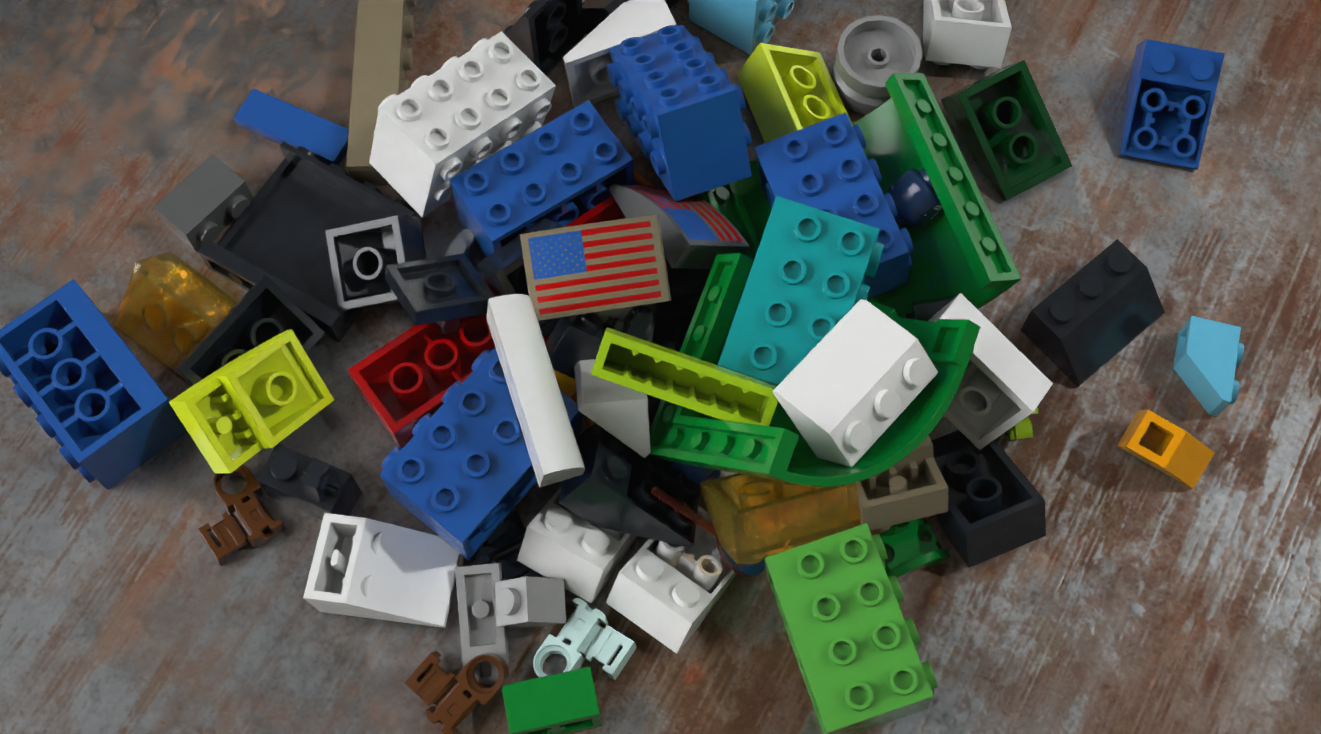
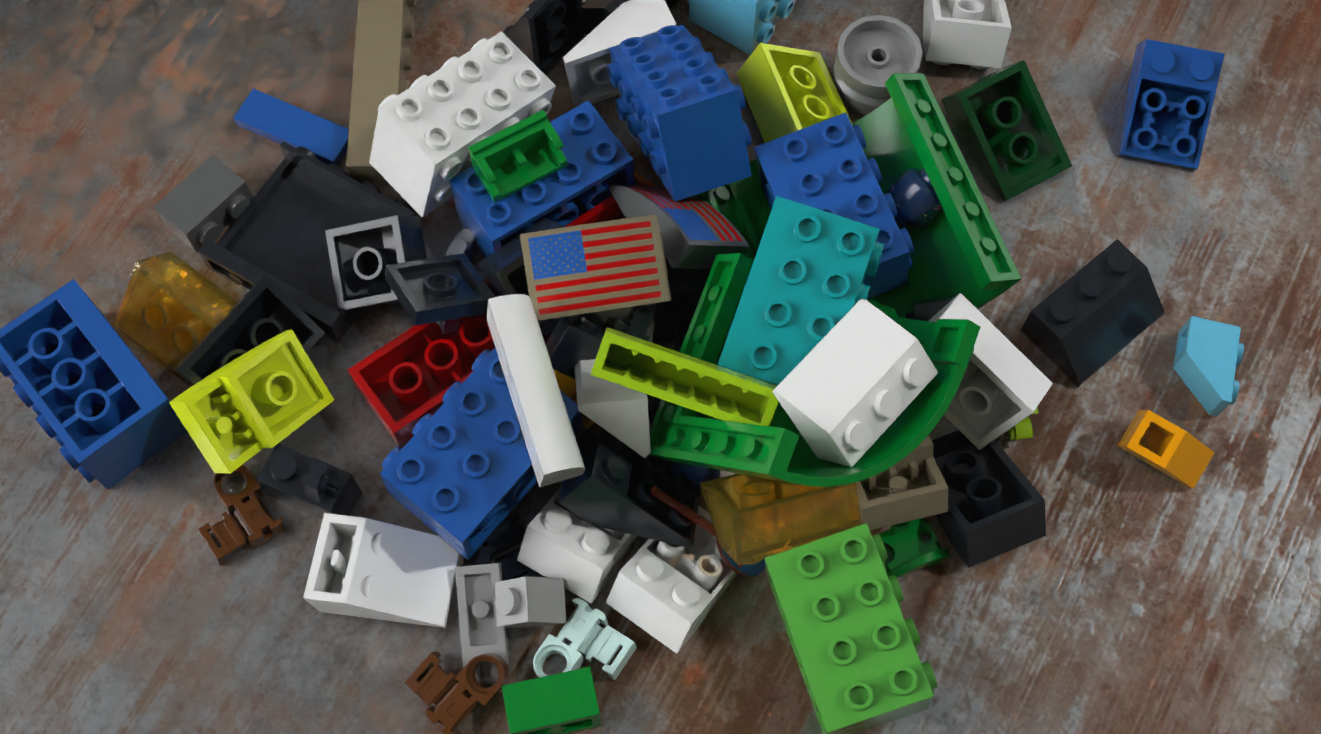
(518, 156): none -> green hinge

